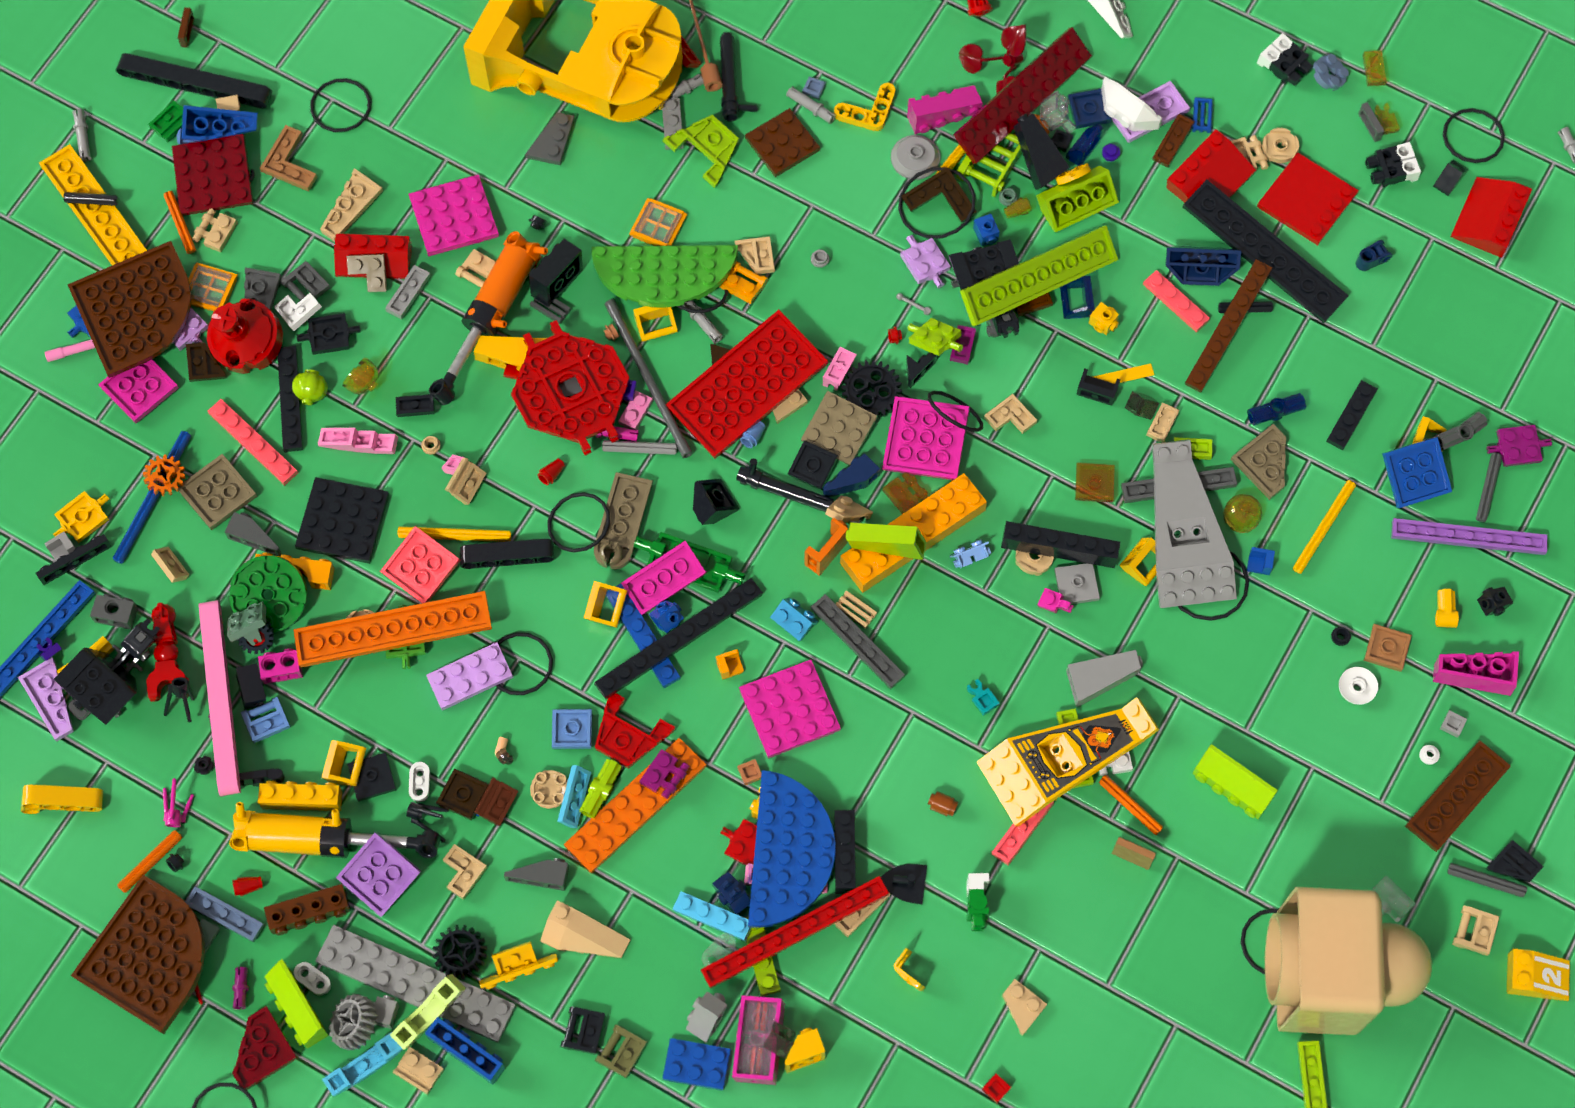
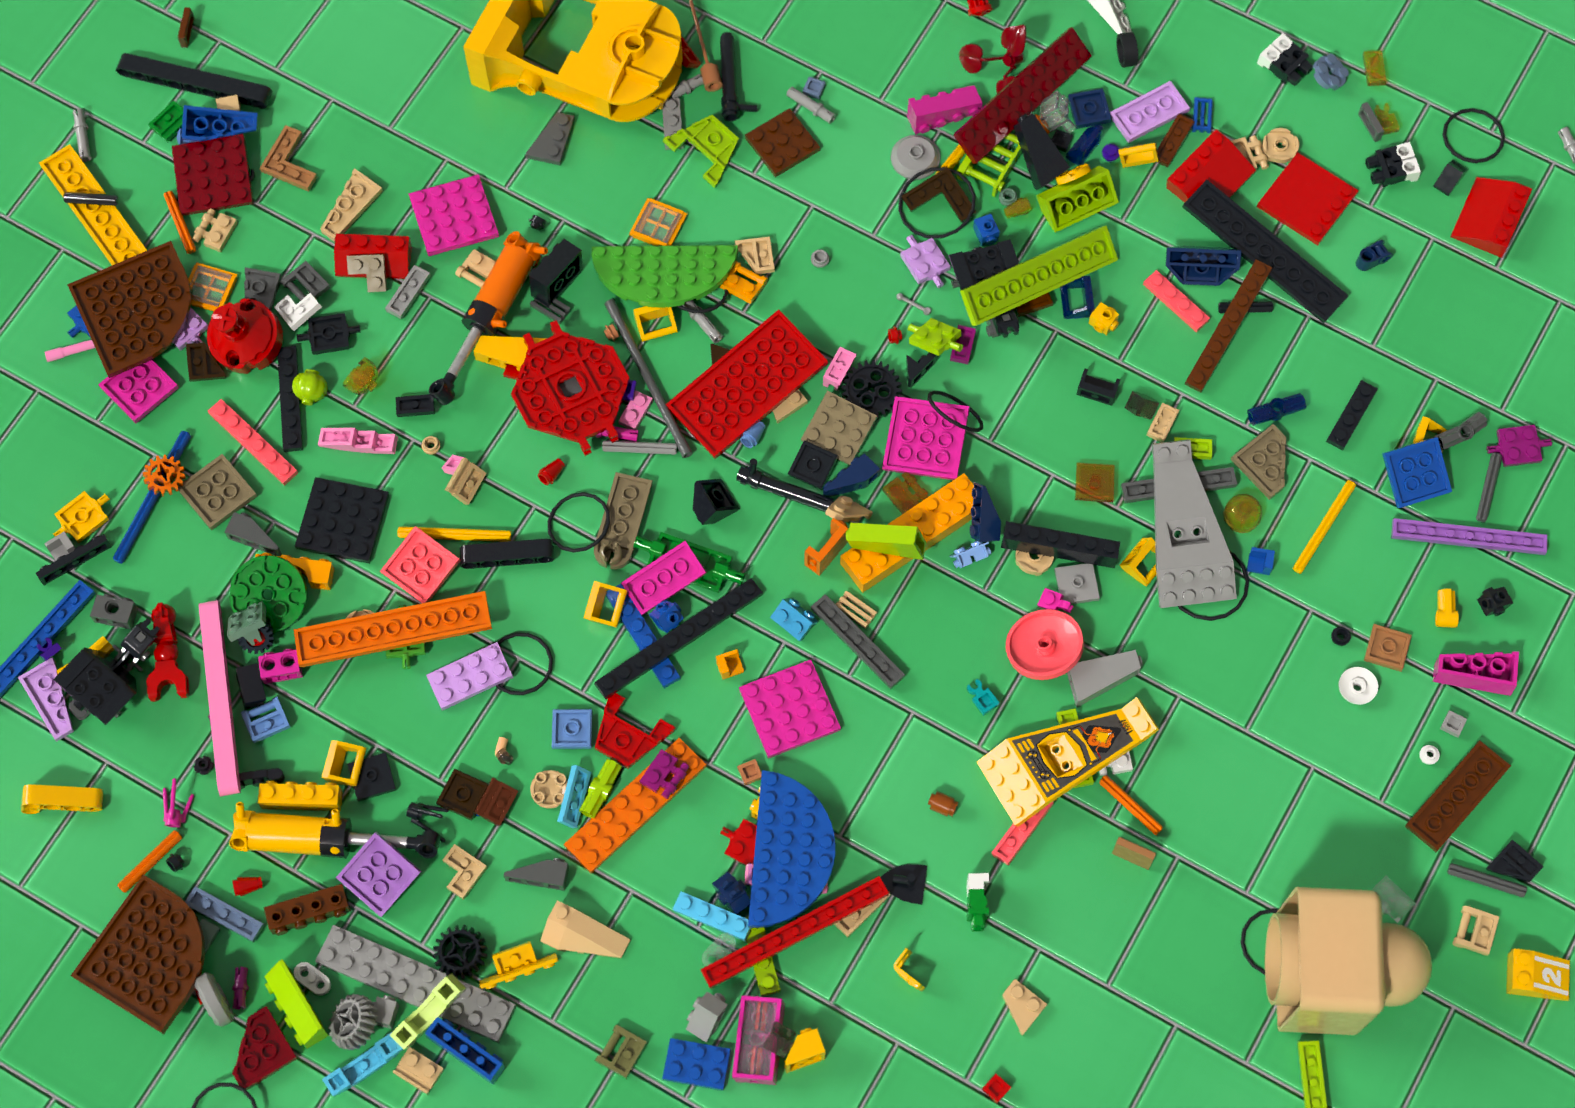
(170, 564): tan plate -> none
(179, 688): black plant -> none
(214, 999): none -> light grey piece
(340, 129): black piece -> none
(419, 782): white plate -> none
(589, 1031): black plate -> none
(844, 851): black arch -> none
(869, 115): yellow beam -> none
(985, 520): none -> dark blue slope
(1010, 410): tan plate -> none
(1044, 644): none -> coral dish
(1127, 49): none -> black tyre
(1128, 108): white wedge -> none
(1128, 374): yellow sticker -> none
(1138, 155): none -> yellow tile
(1234, 782): lime slope -> none

